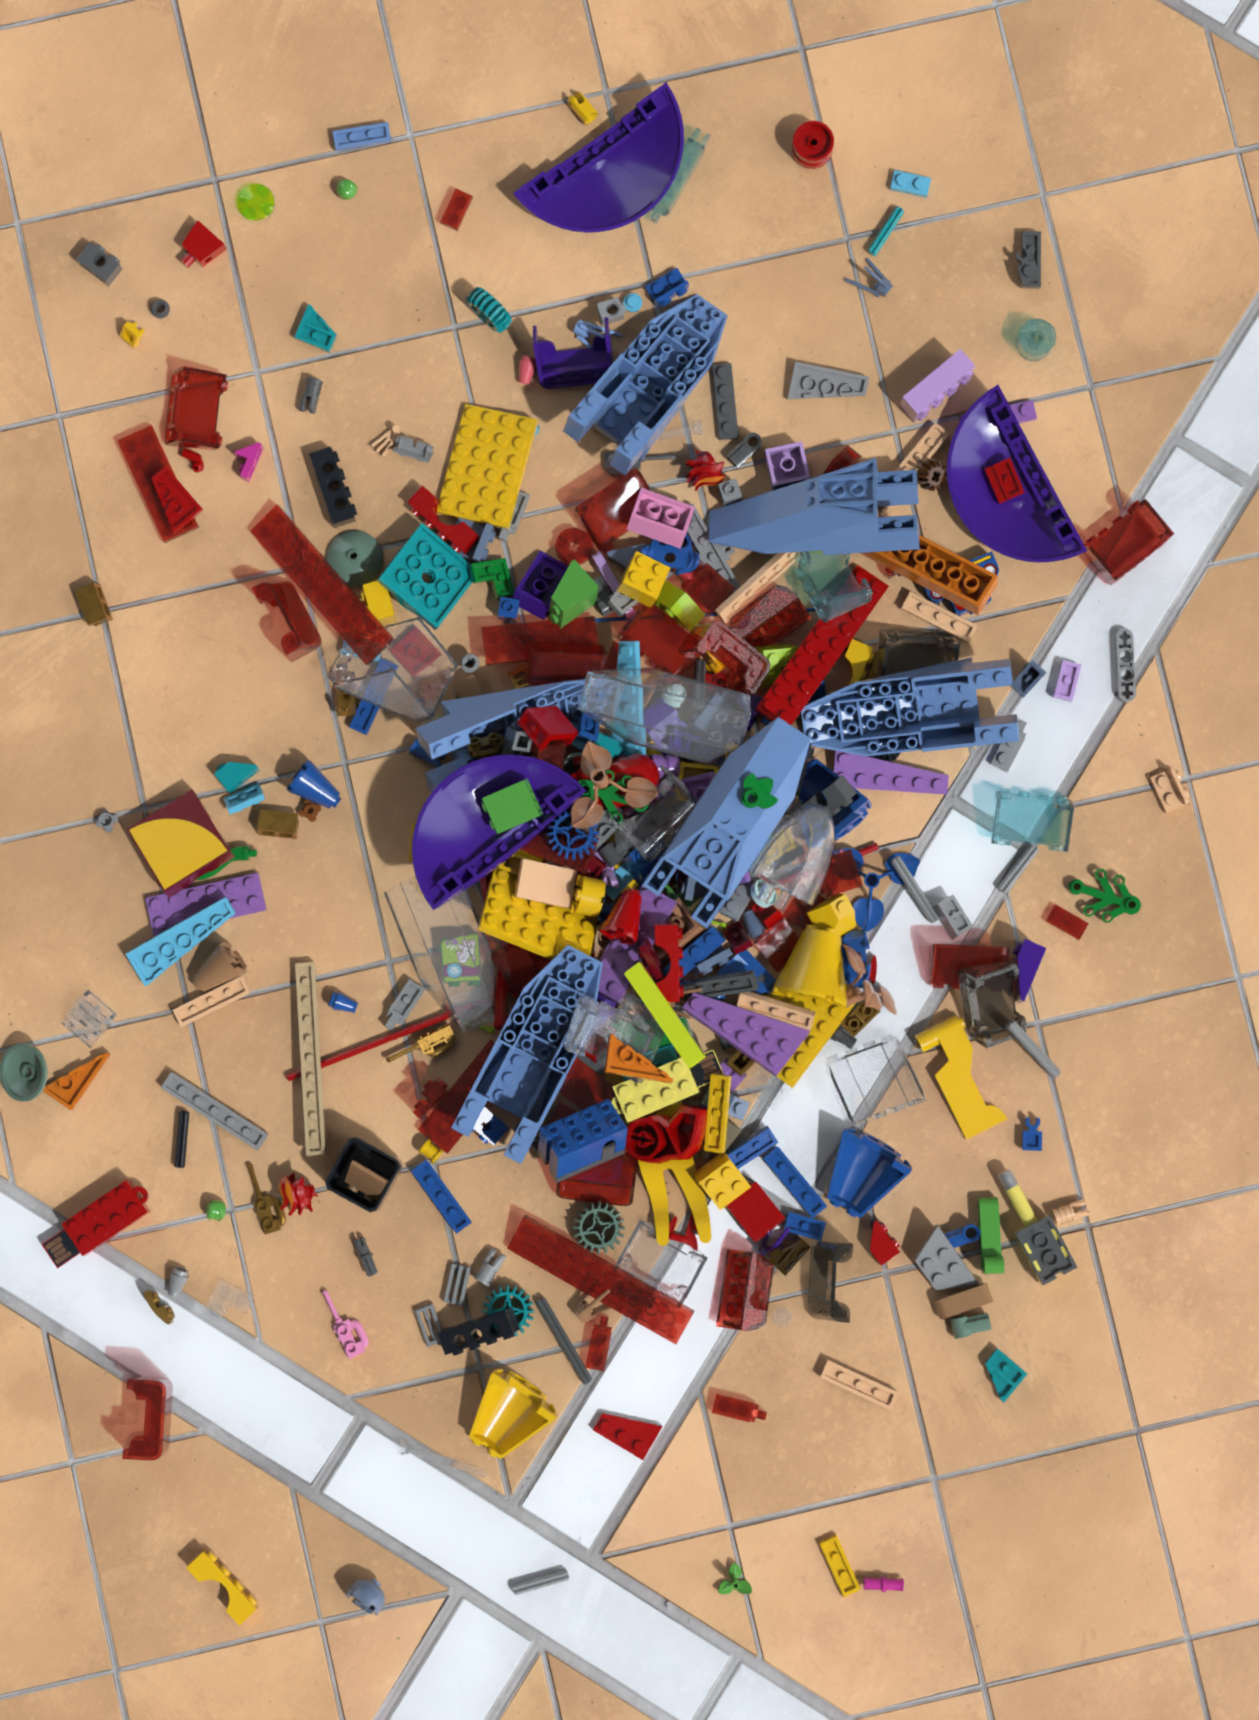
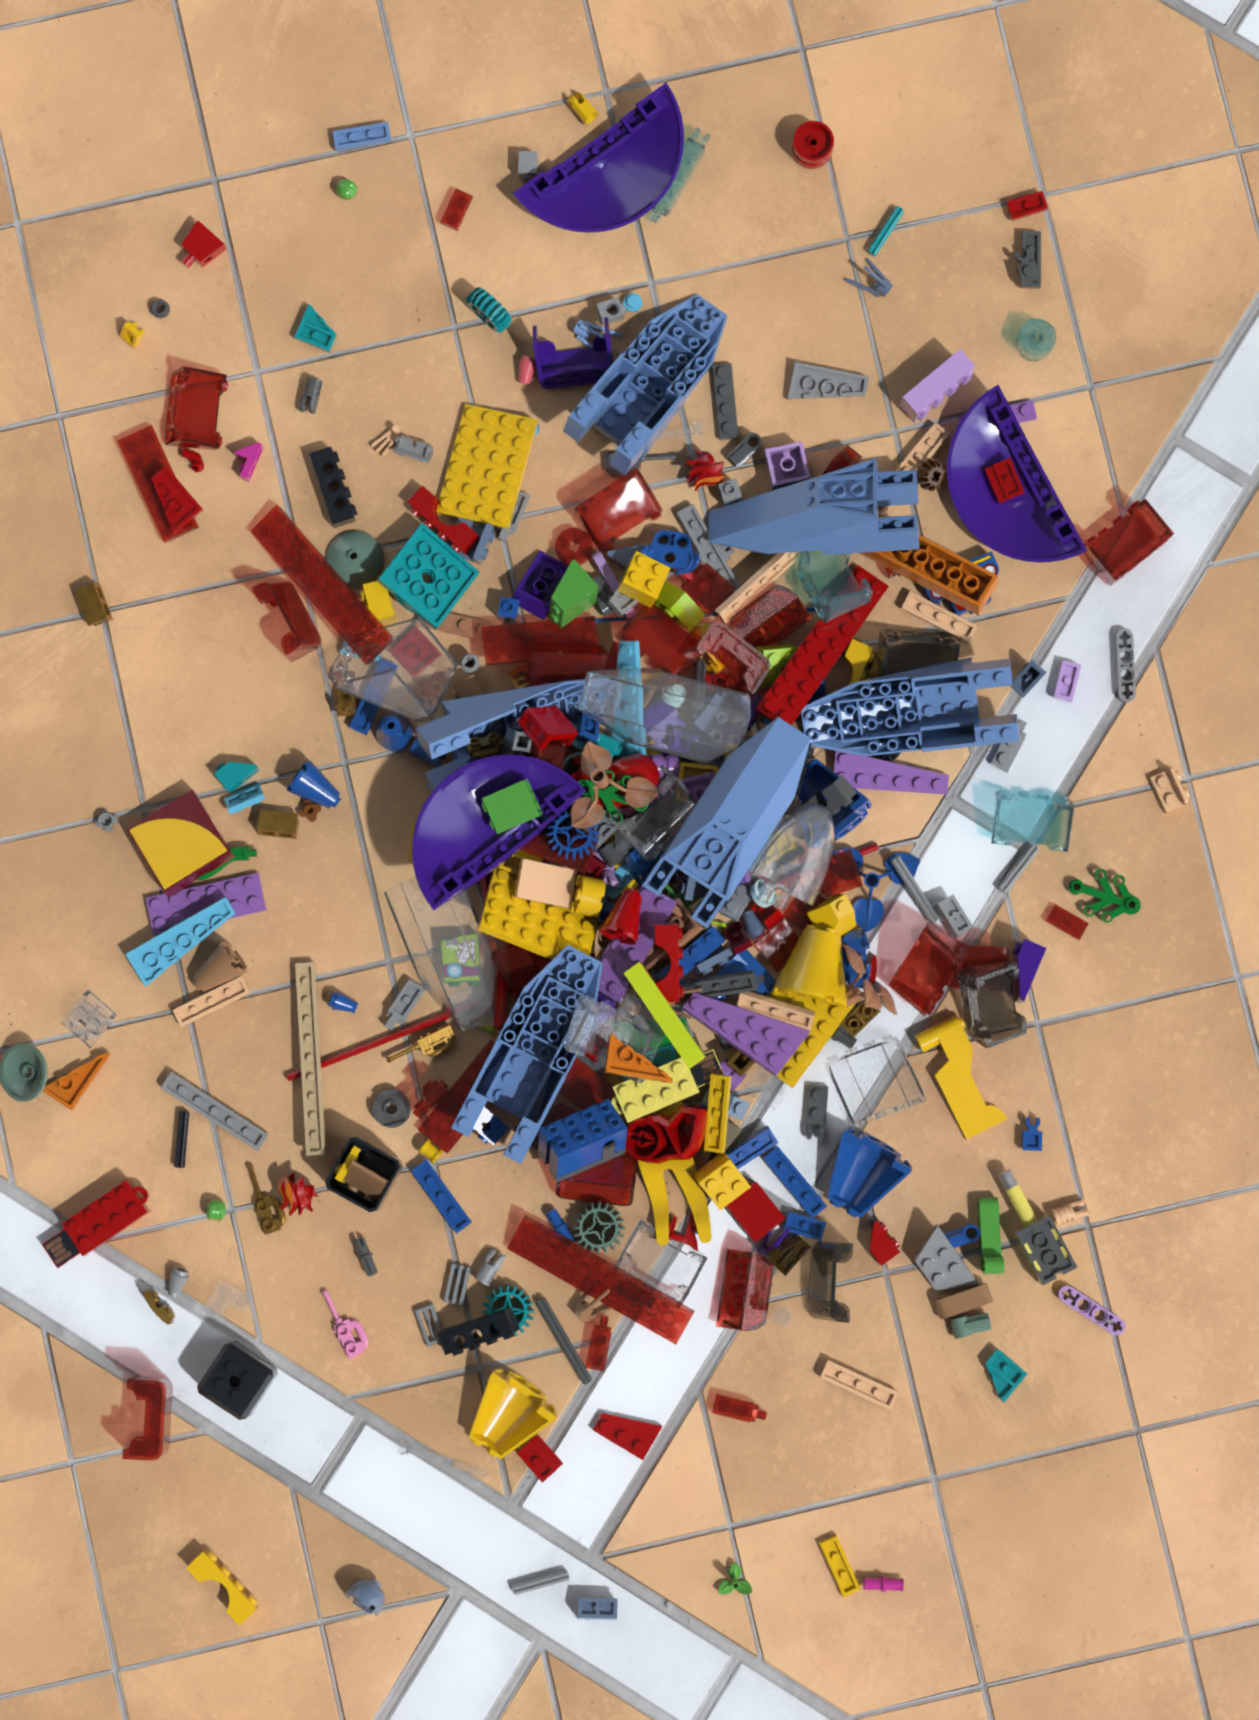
(106, 272): dark grey brick -> none
(255, 202): clear neon green dish -> none
(255, 1378): none -> black plate
(342, 1169): none -> yellow wing
(382, 1102): none -> flat silver plate
(395, 738): none -> blue cone
(462, 626): none -> nougat plate
(497, 573): green plate -> none
(527, 165): none -> light grey brick
(540, 1458): none -> red plate
(559, 1225): none -> blue pin
(597, 1608): none -> sand blue hinge
(653, 963): dark red plate -> none
(660, 518): bright pink slope -> none
(667, 287): blue bracket -> none
(760, 791): green plate -> none
(816, 1109): none -> dark grey hinge
(910, 184): medium azure plate -> none
(928, 968): none -> clear red windscreen
(1027, 205): none -> red plate
(1033, 1049): light grey axle -> none
(1090, 1311): none -> lavender beam

